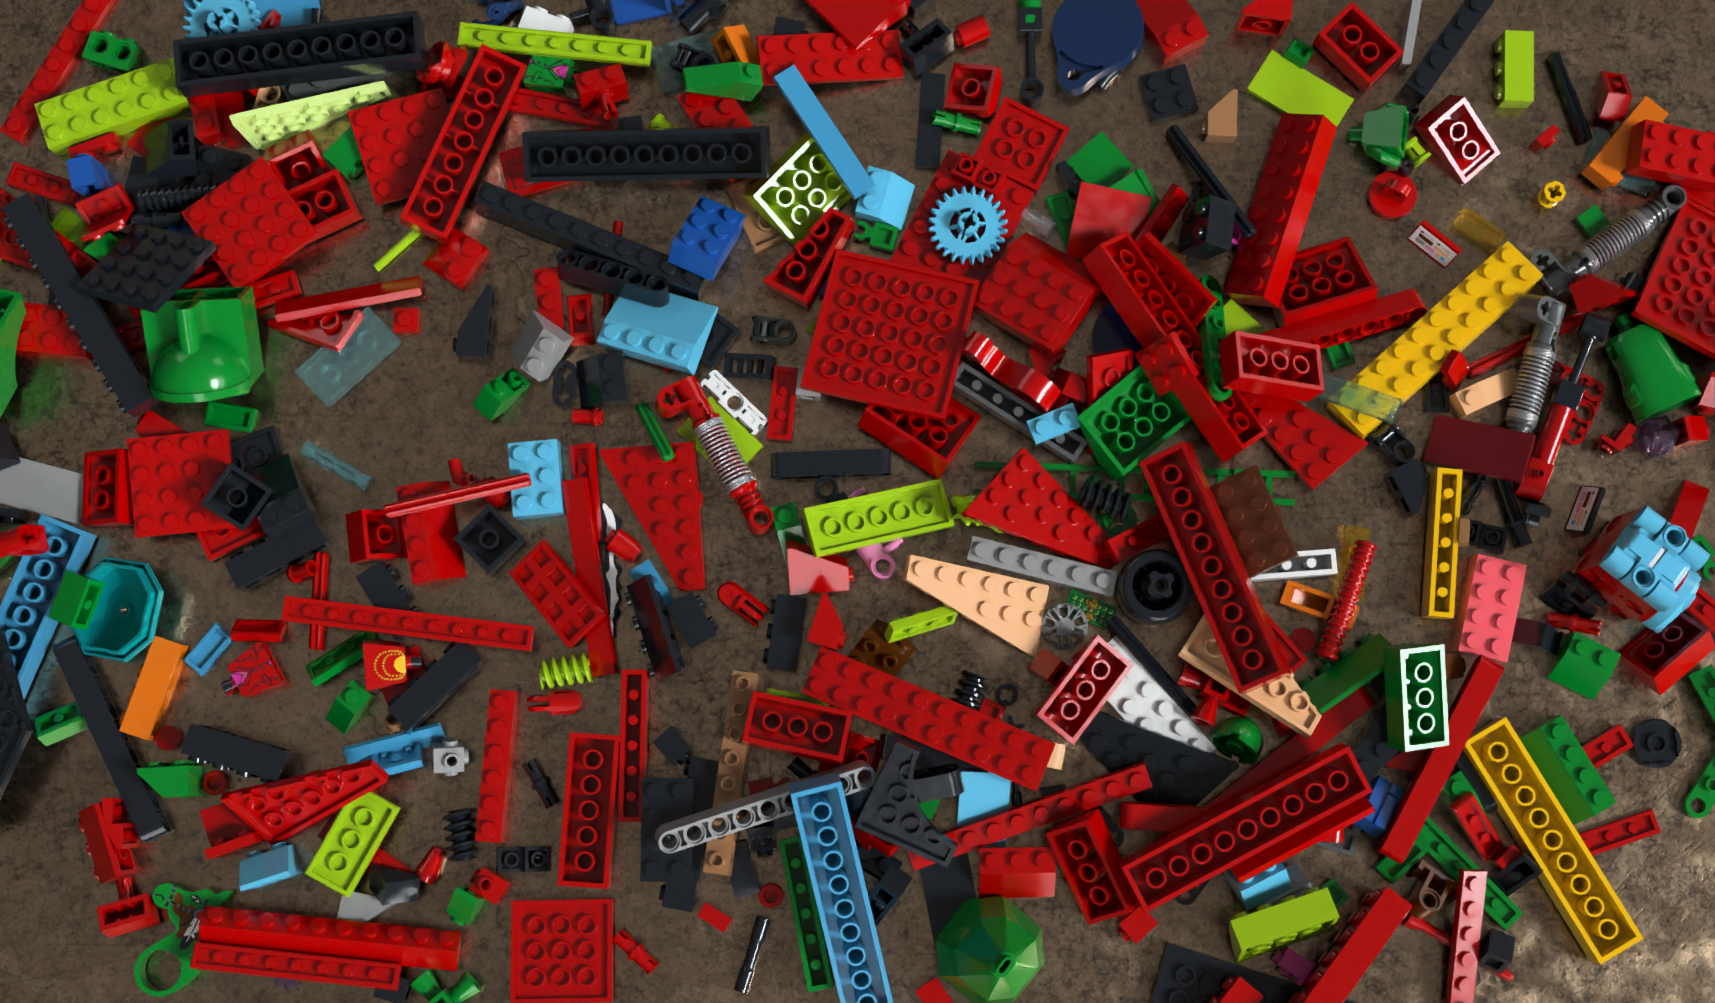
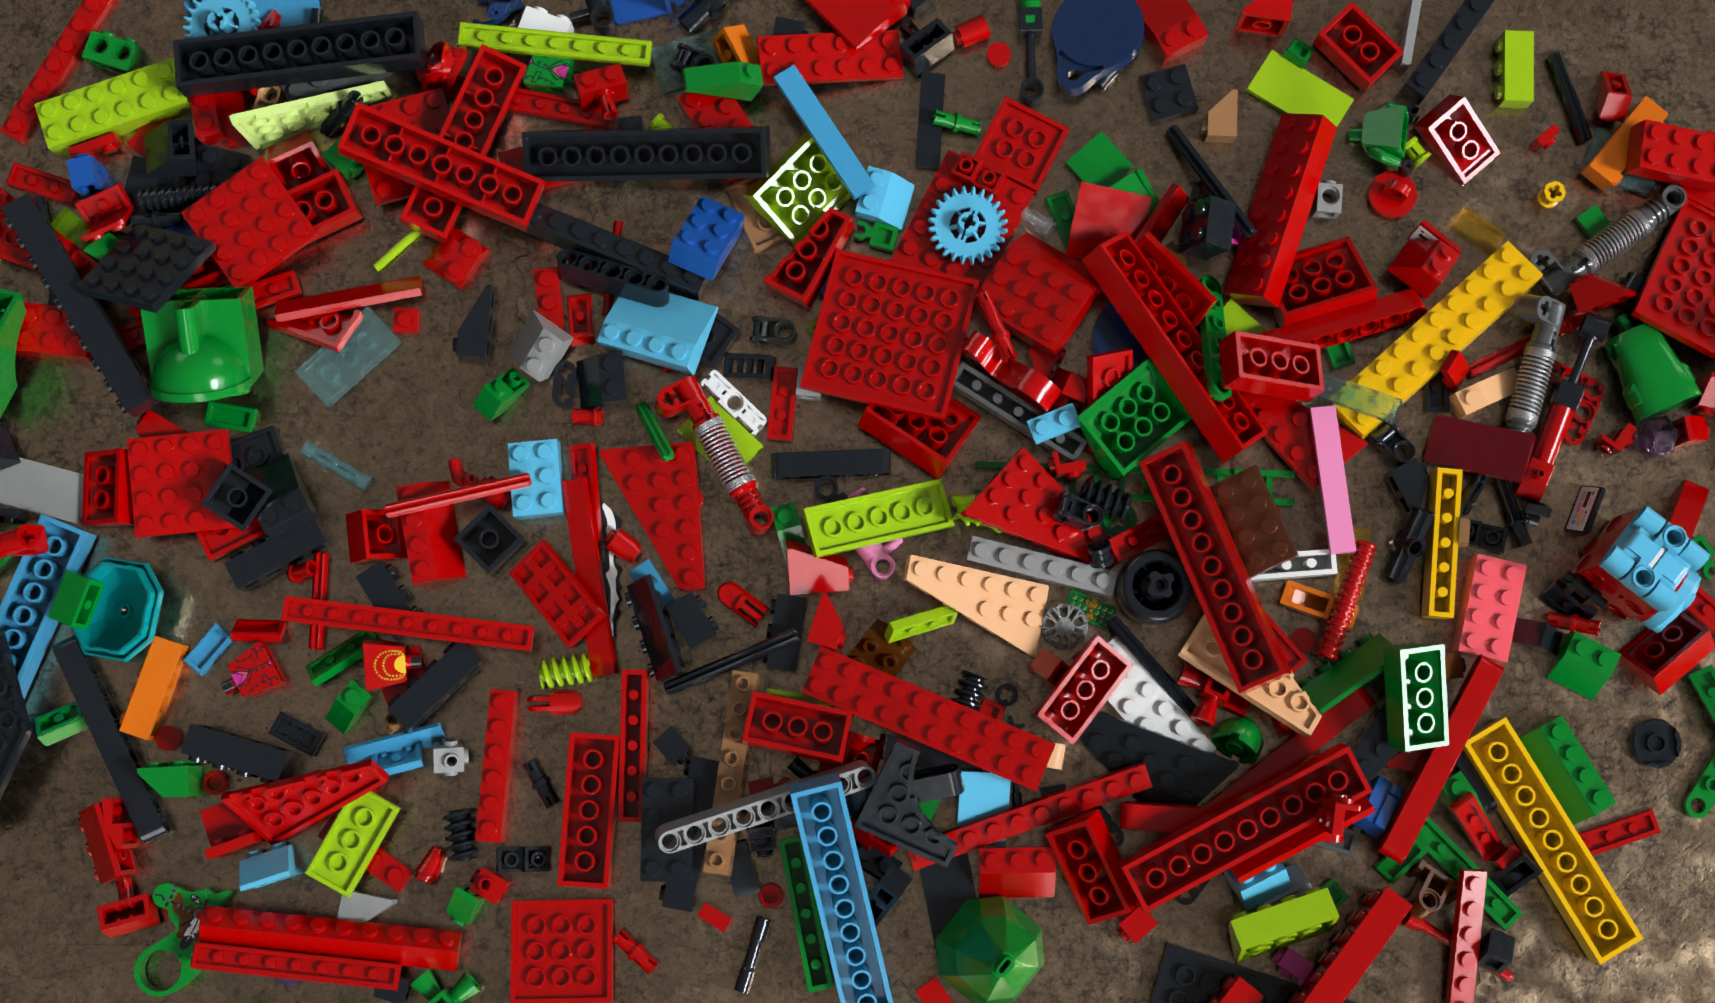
(297, 733): none -> black plate
(341, 113): none -> black axle
(393, 885): black slope -> none
(441, 166): none -> red brick
(732, 661): none -> black axle
(974, 89): red slope -> none
(998, 55): none -> red tile
(1000, 335): none -> red pin
(1067, 177): black slope -> none
(1071, 470): none -> red bracket
(1073, 512): none -> black piece
(1100, 553): none -> black wheel
(1167, 363): red plate -> none
(1328, 210): none -> light grey brick
(1332, 480): none -> bright pink tile
(1332, 812): none -> red bracket
(1409, 544): none -> black piece
(1424, 264): none -> red slope
(1607, 745): red plate -> none

